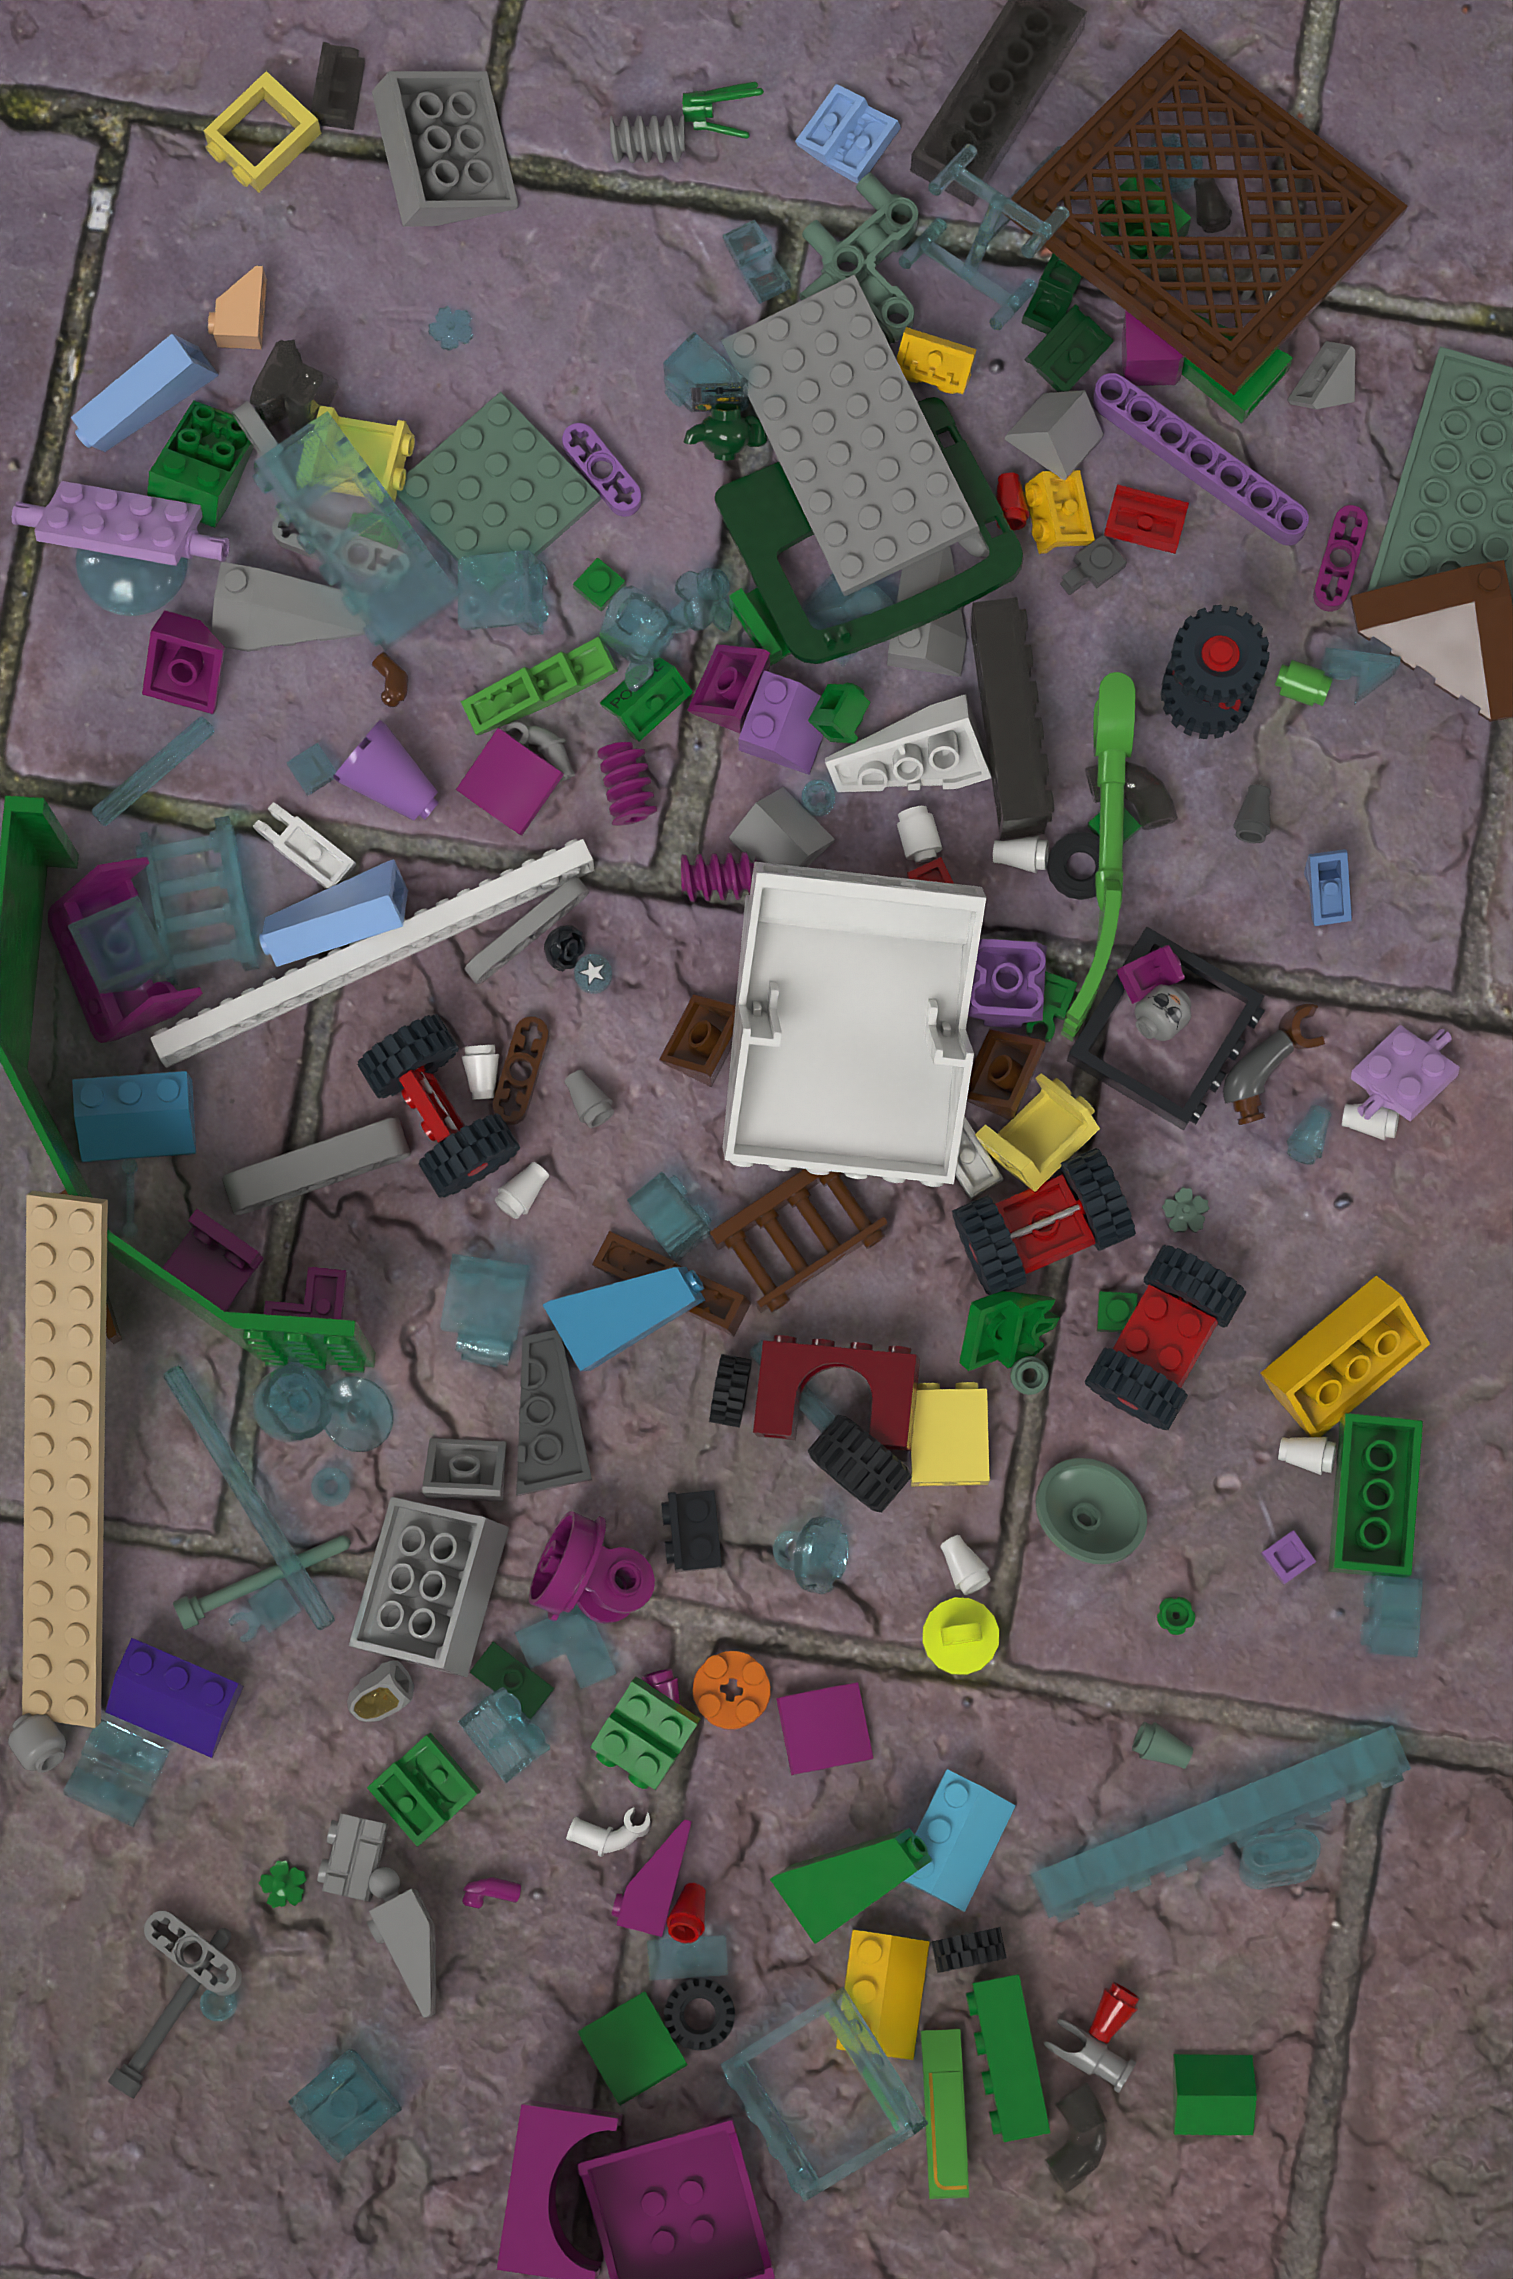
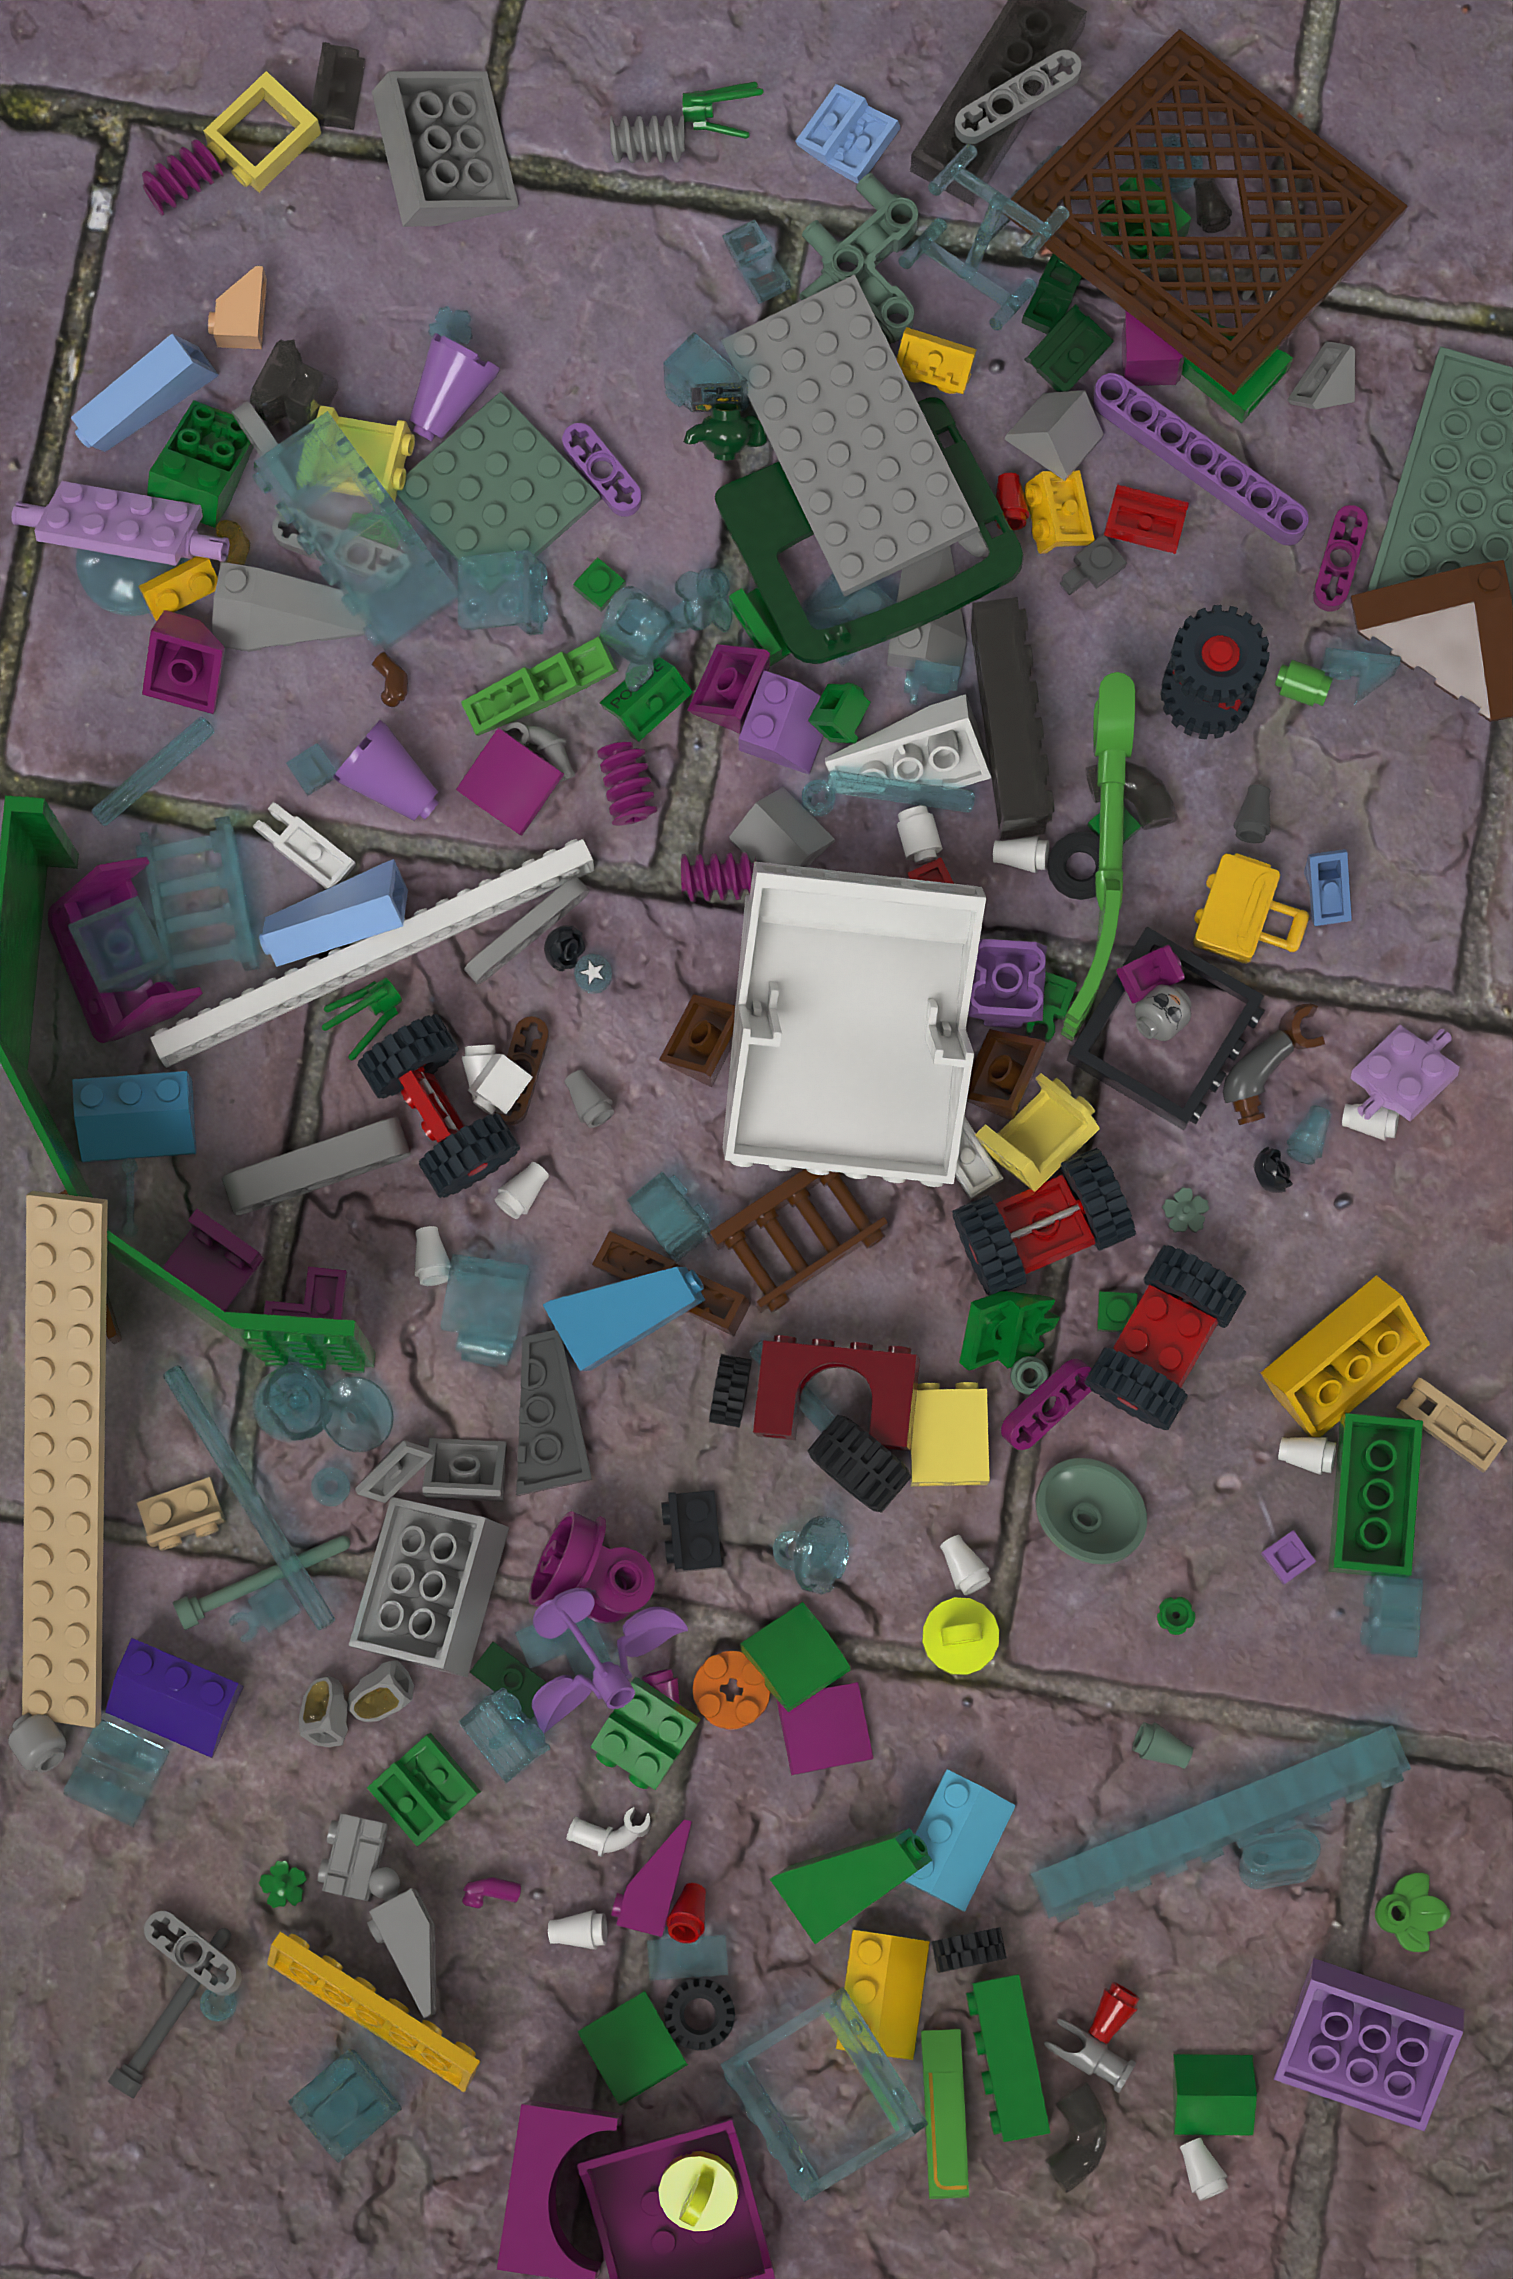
(179, 586): none -> yellow plate
(180, 175): none -> magenta piece
(181, 1513): none -> tan bracket
(238, 541): none -> clear yellow arm
(324, 1713): none -> light grey rock
(378, 997): none -> green plant
(383, 2018): none -> yellow plate
(394, 1471): none -> light grey slope
(431, 1259): none -> white cone
(448, 386): none -> medium lavender cone
(499, 1085): none -> white brick
(579, 1930): none -> white cone
(610, 1682): none -> medium lavender plant
(698, 2191): none -> neon yellow tile
(795, 1657): none -> green slope
(900, 791): none -> clear light blue axle
(936, 676): none -> clear light blue bracket
(1014, 92): none -> light grey beam
(1035, 1429): none -> magenta beam
(1203, 2170): none -> white cone
(1238, 909): none -> yellow piece
(1271, 1171): none -> black plate
(1370, 2044): none -> medium lavender slope
(1417, 1912): none -> bright green plate
(1453, 1425): none -> tan plate

